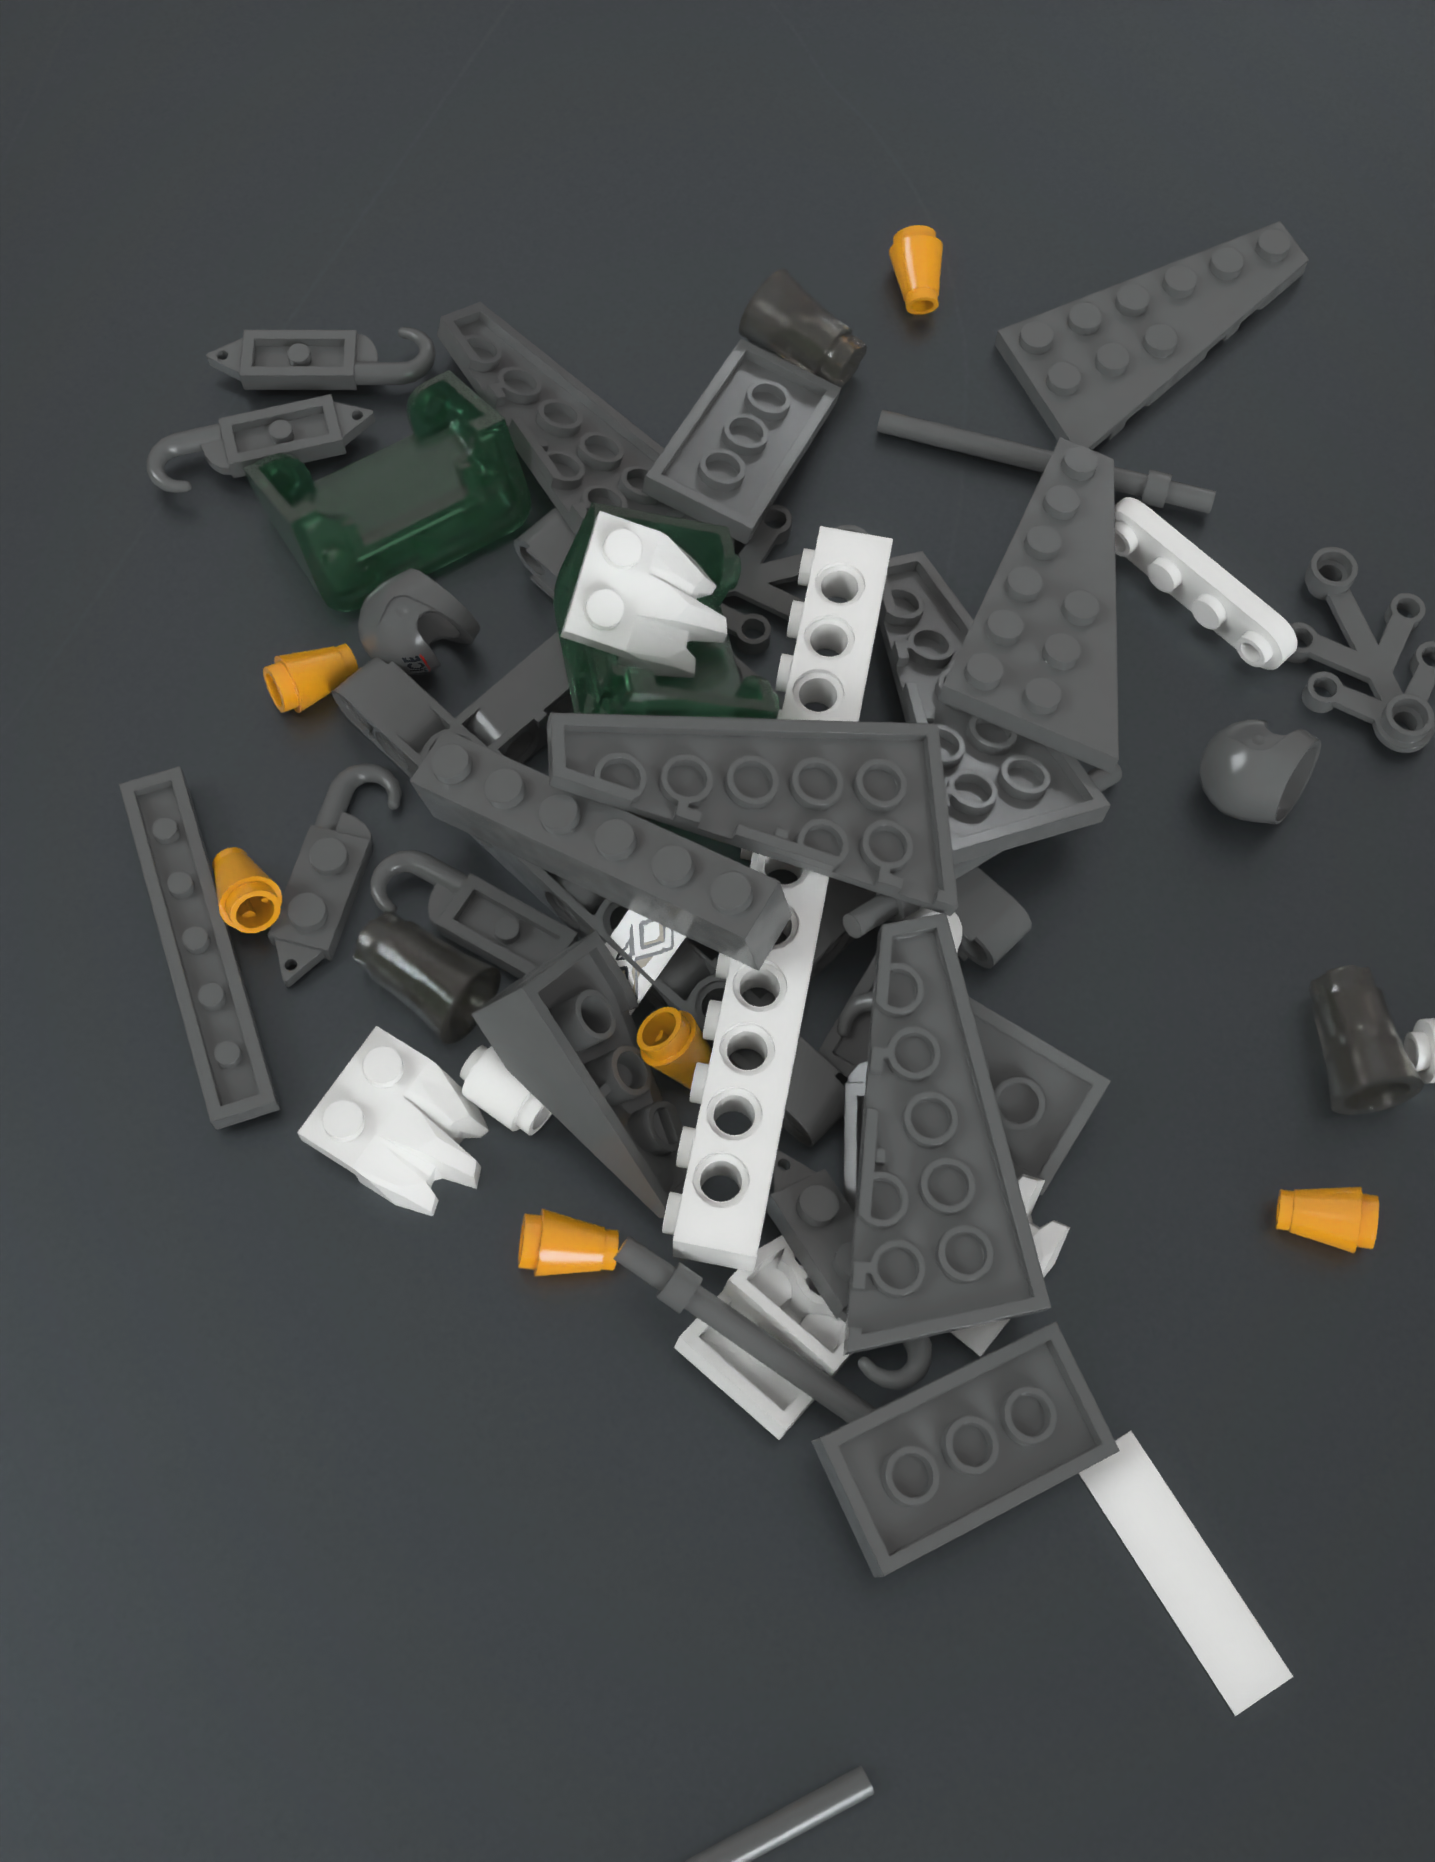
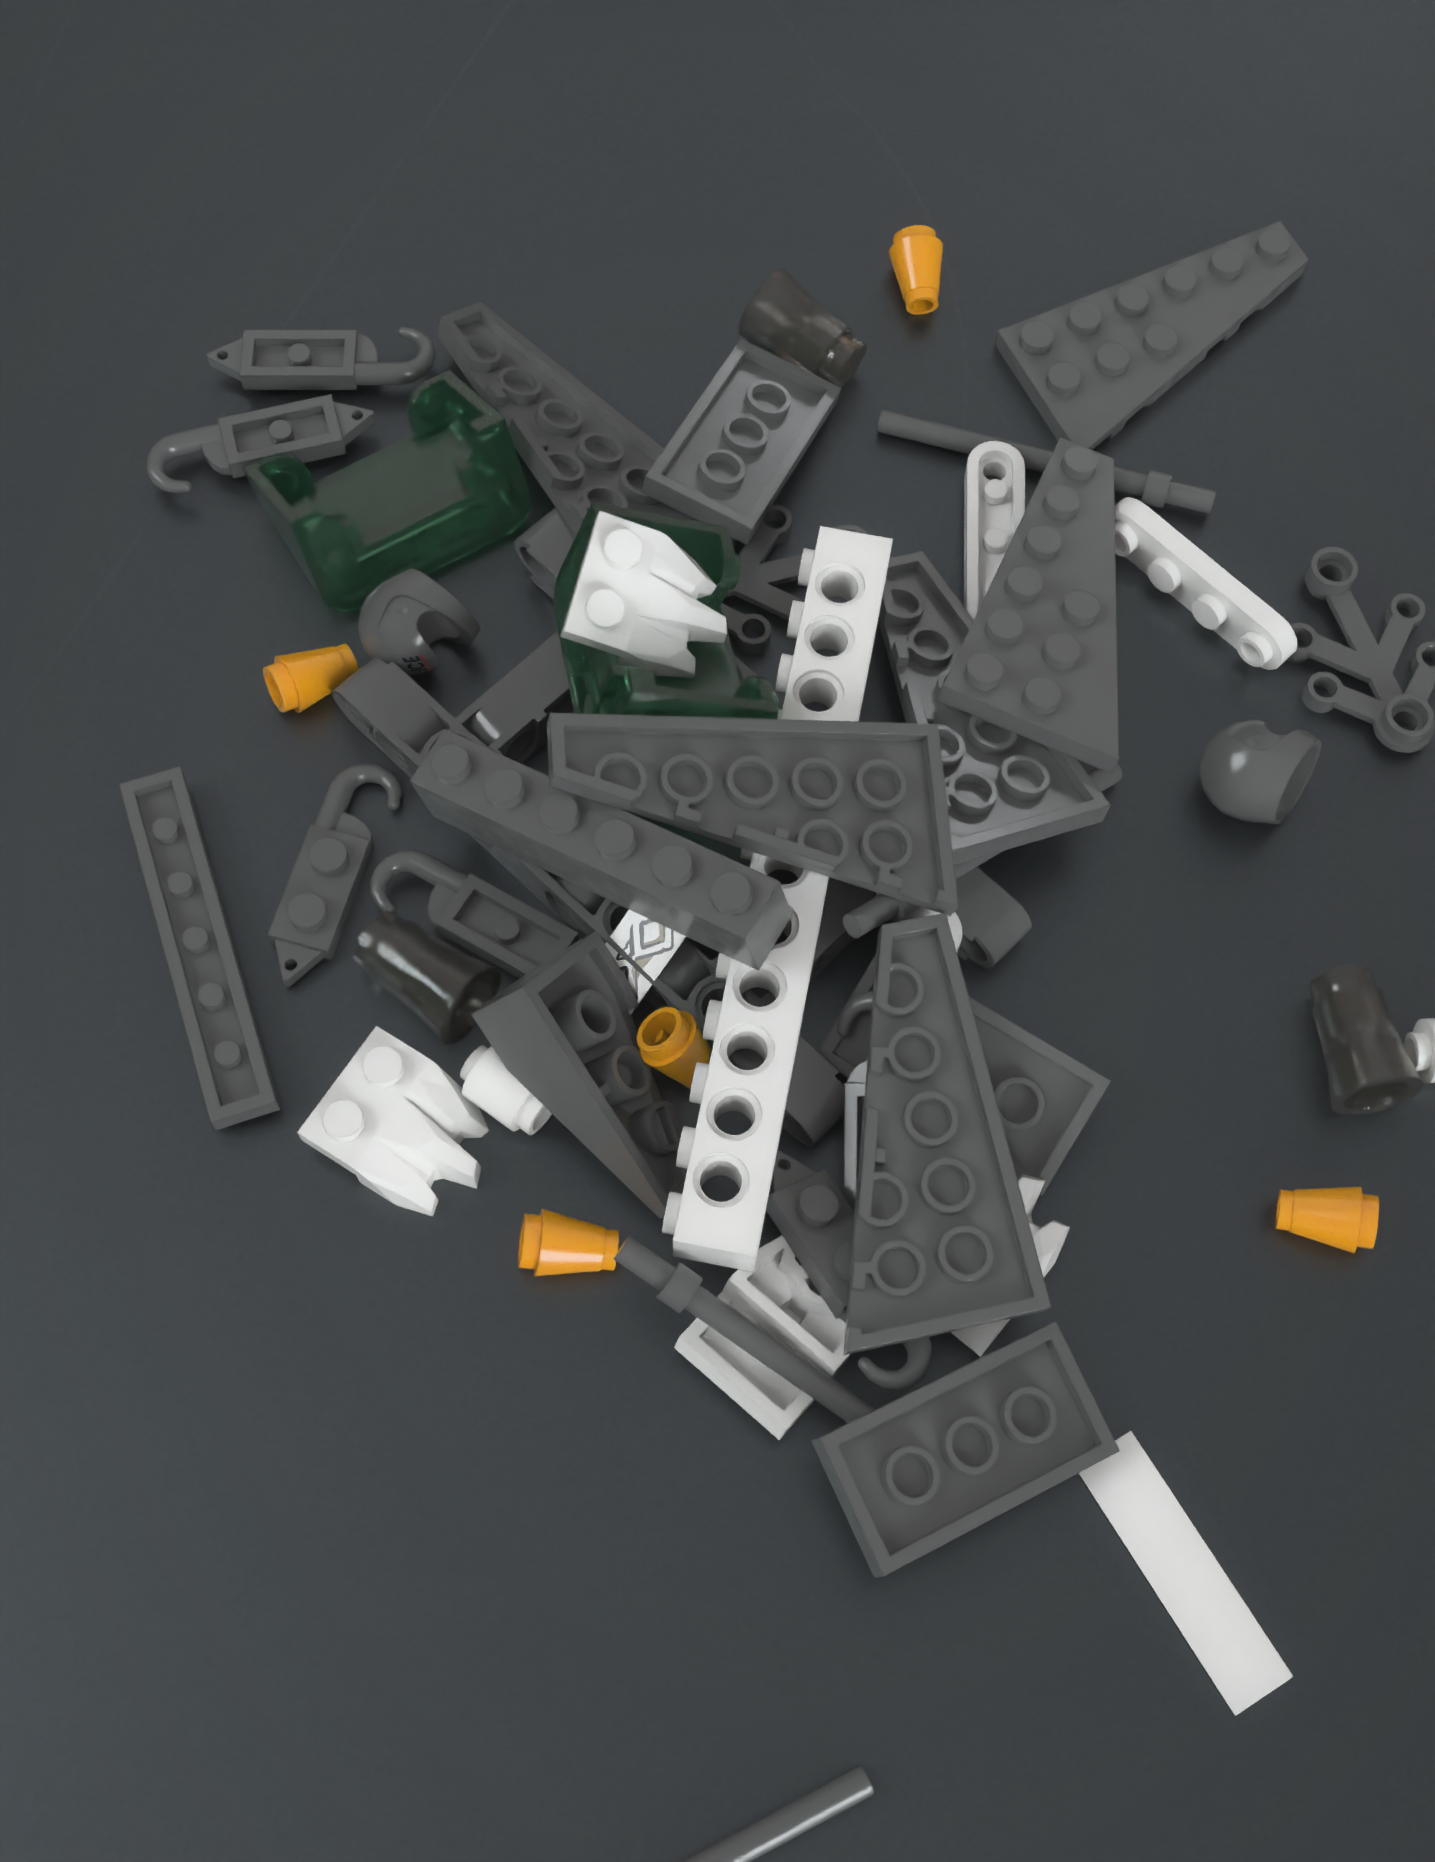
(245, 892): light orange cone -> none
(990, 514): none -> white plate

